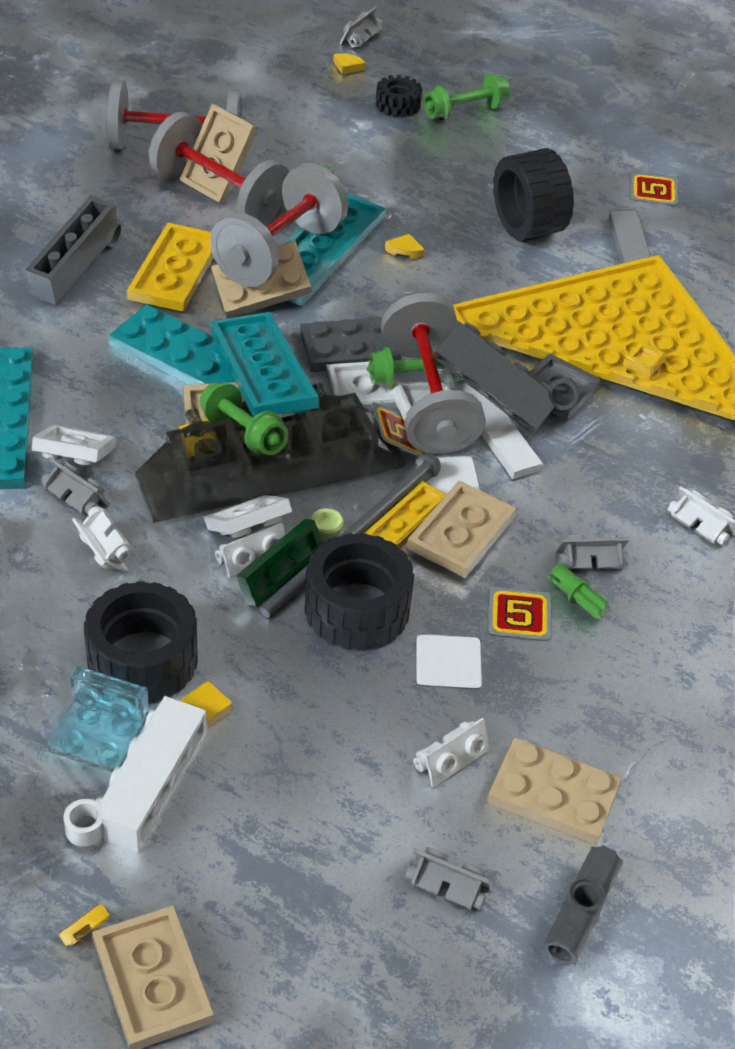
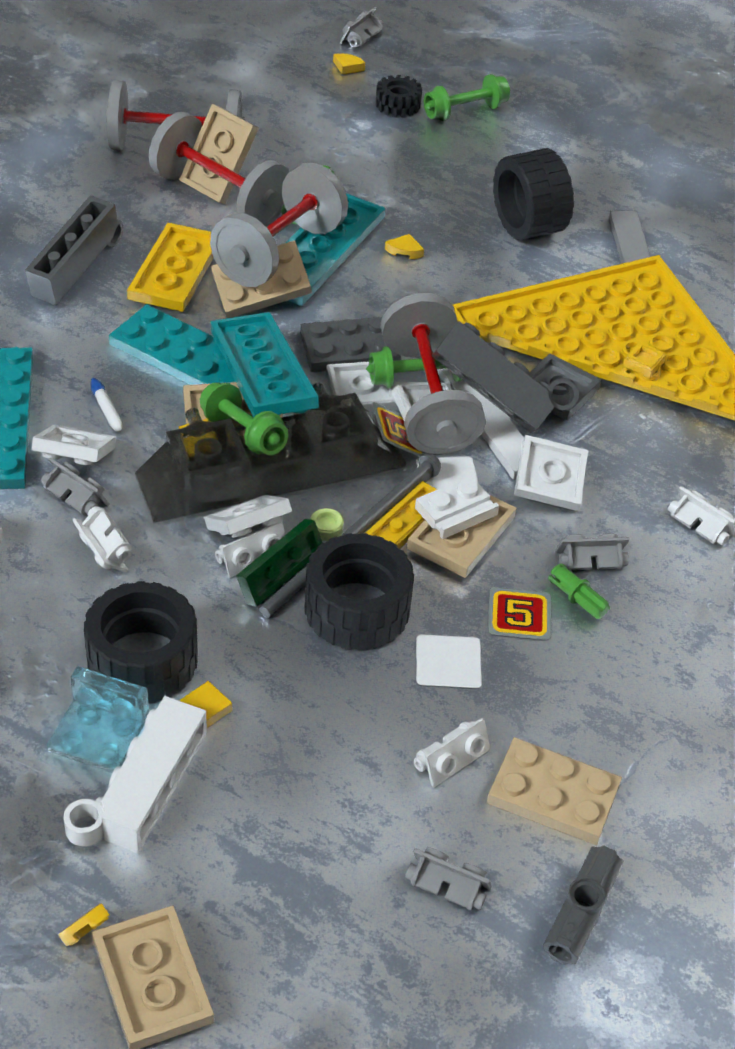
(106, 405): none -> white piece
(456, 507): none -> white plate
(551, 473): none -> white plate
(654, 188): sticker -> none

